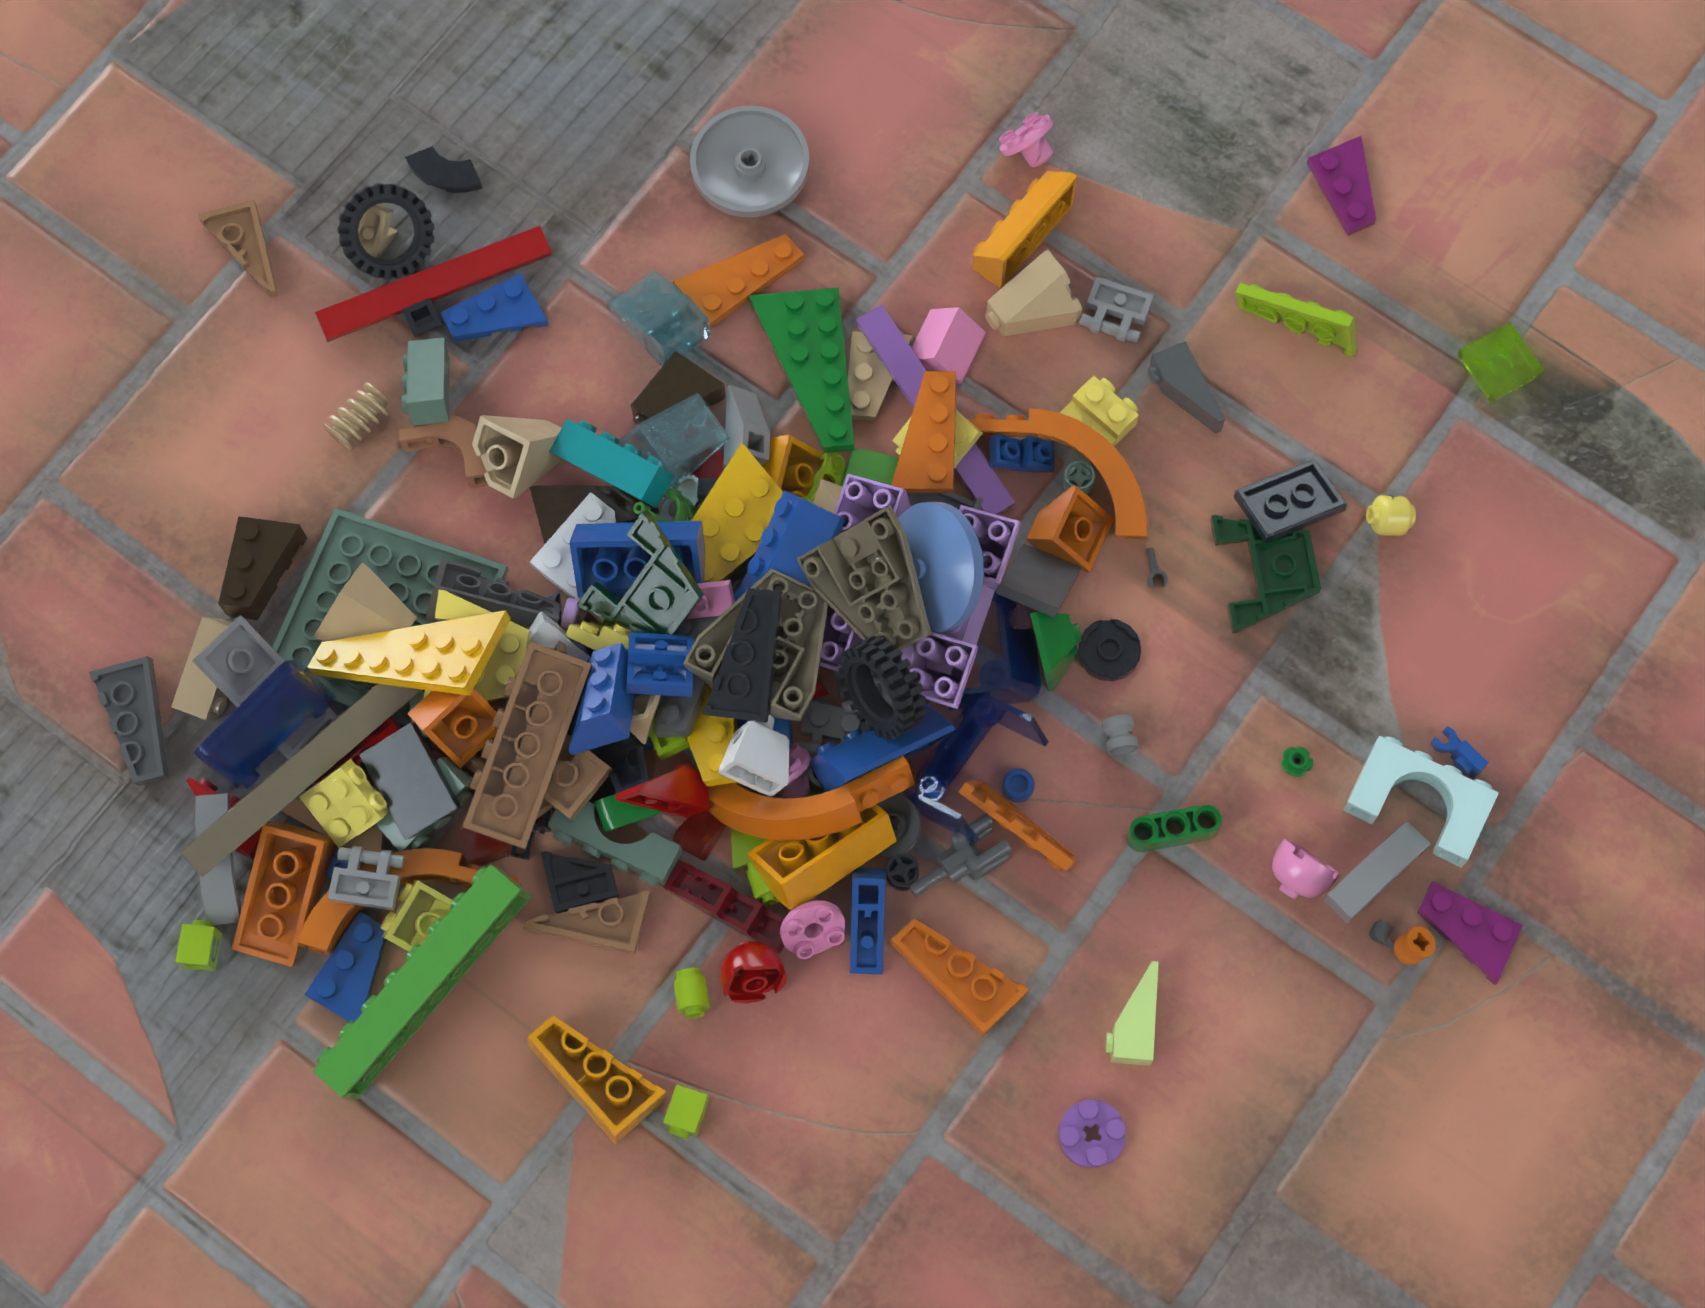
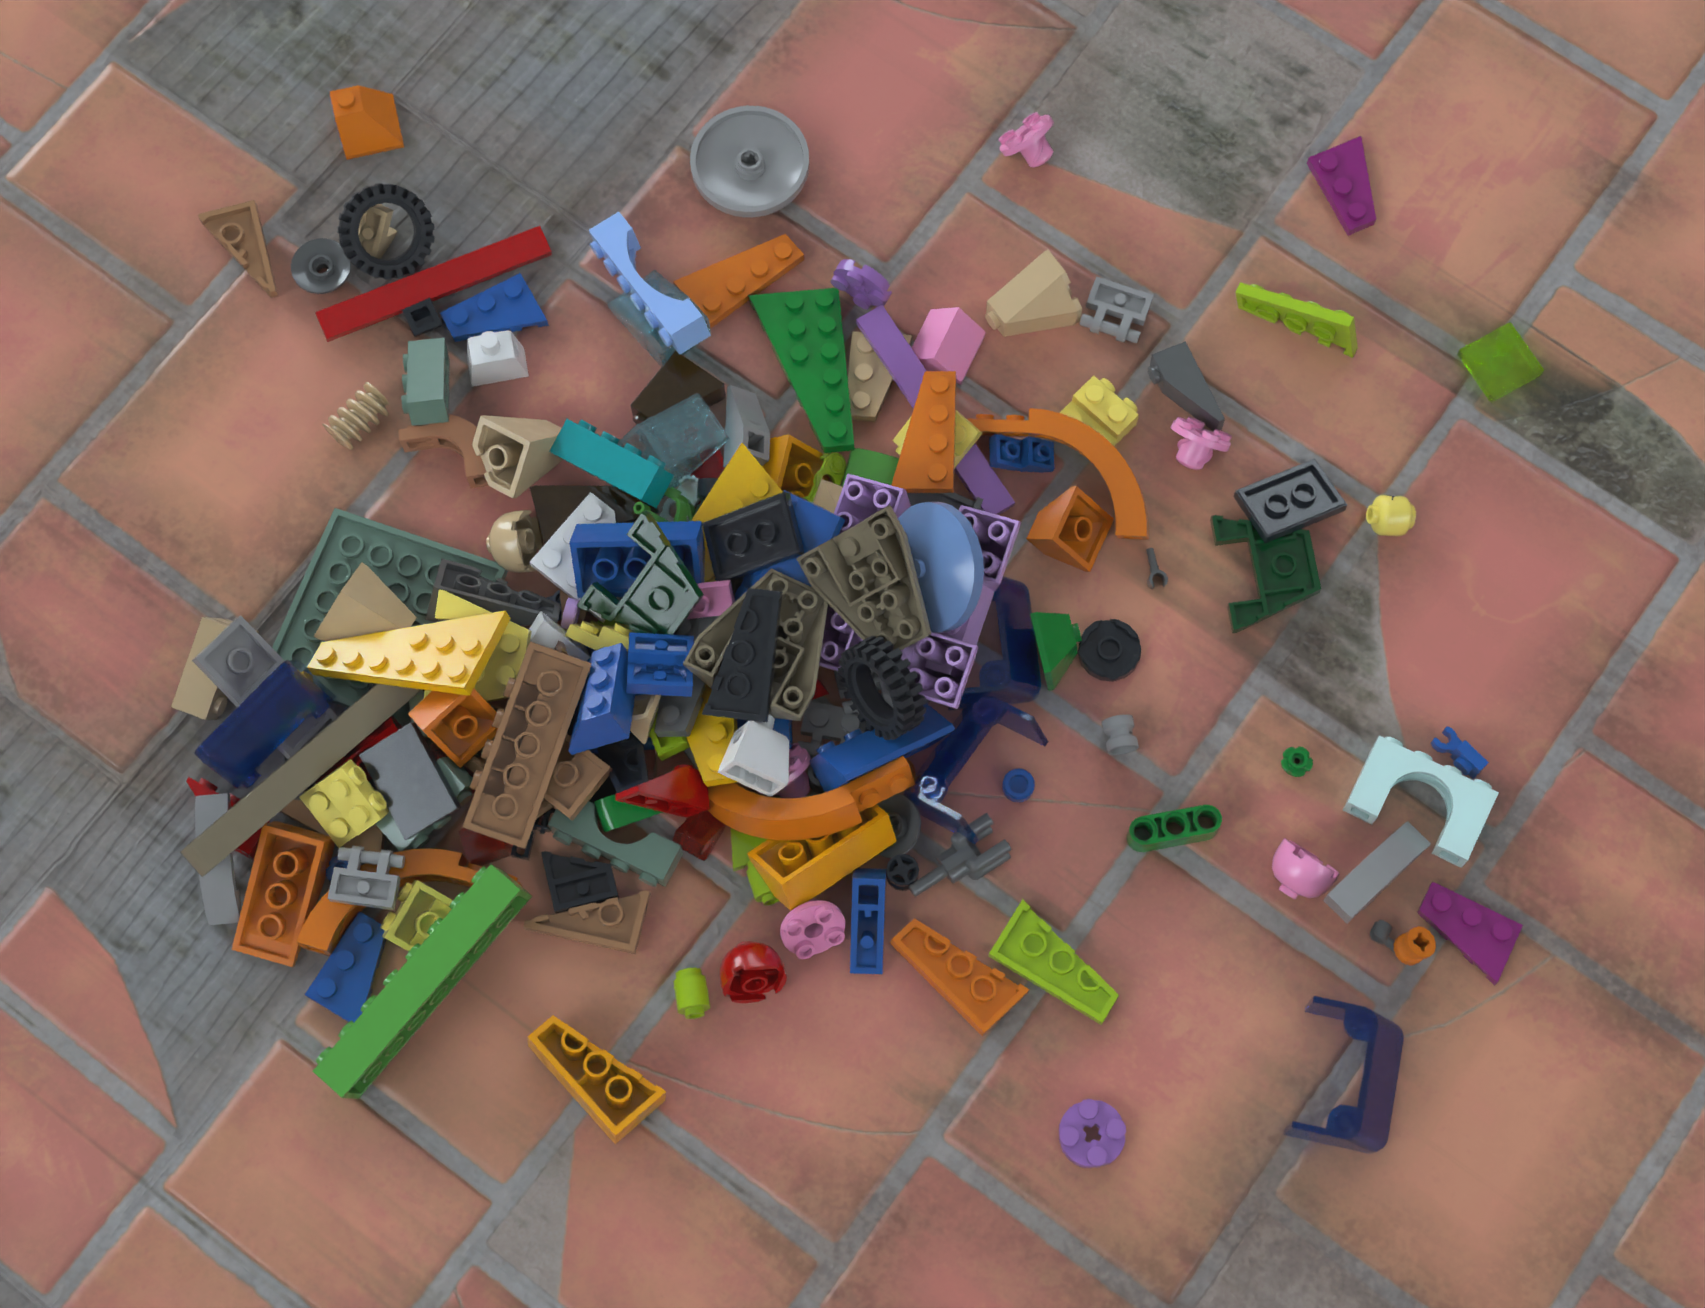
(134, 714): dark grey wing -> none
(199, 946): lime brick -> none
(256, 564): dark brown wedge -> none
(312, 258): none -> dark grey dish
(366, 121): none -> orange slope
(444, 173): black tile -> none
(495, 358): none -> white torso
(515, 541): none -> tan cylinder
(678, 320): none -> light blue arch
(686, 1112): lime brick -> none
(726, 904): dark red slope -> none
(753, 537): none -> black tile
(862, 284): none -> medium lavender plate
(1016, 821): orange wing -> none
(1025, 226): light orange slope -> none
(1038, 580): dark grey tile -> none
(1051, 964): none -> lime wing
(1080, 473): sand green wheel -> none
(1135, 1028): yellowish green slope -> none
(1198, 442): none -> bright pink plate
(1368, 1124): none -> clear blue windscreen

